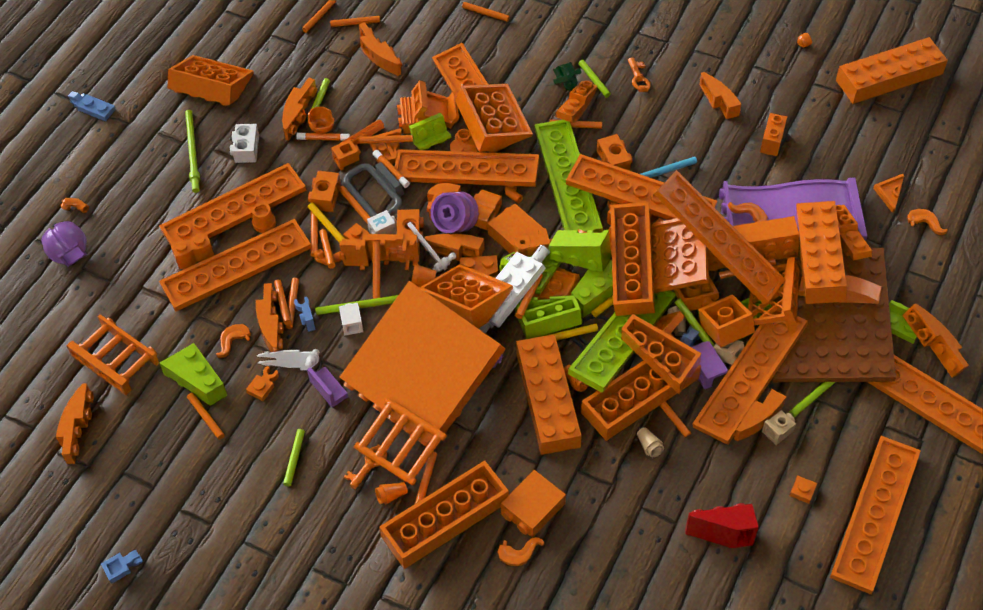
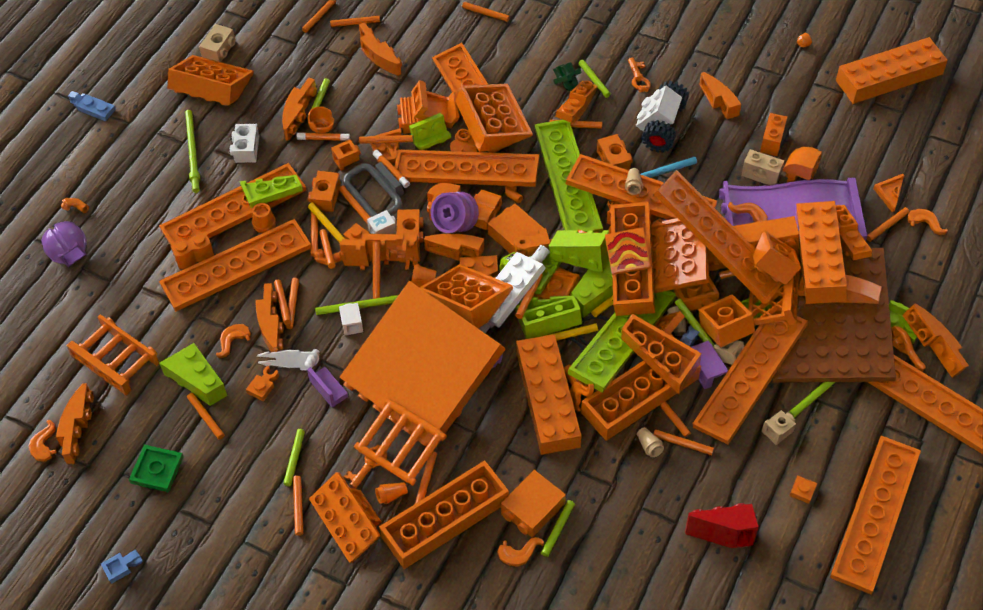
(37, 447): none -> orange piece
(156, 468): none -> green plate
(217, 43): none -> tan brick
(272, 190): none -> lime wing
(298, 511): none -> orange bar
(306, 316): medium blue plate -> none
(346, 516): none -> orange bracket
(367, 131): orange axle -> none
(441, 263): white piece -> none
(557, 528): none -> lime bar
(577, 389): none -> orange piece
(627, 251): none -> slope
(633, 182): none -> tan cone
(658, 115): none -> brick
(683, 442): none -> orange bar
(759, 414): orange slope -> none
(762, 168): none -> tan brick
(776, 258): none -> orange slope
(802, 163): none -> orange brick
(887, 224): none -> orange bar
(903, 343): none -> orange piece

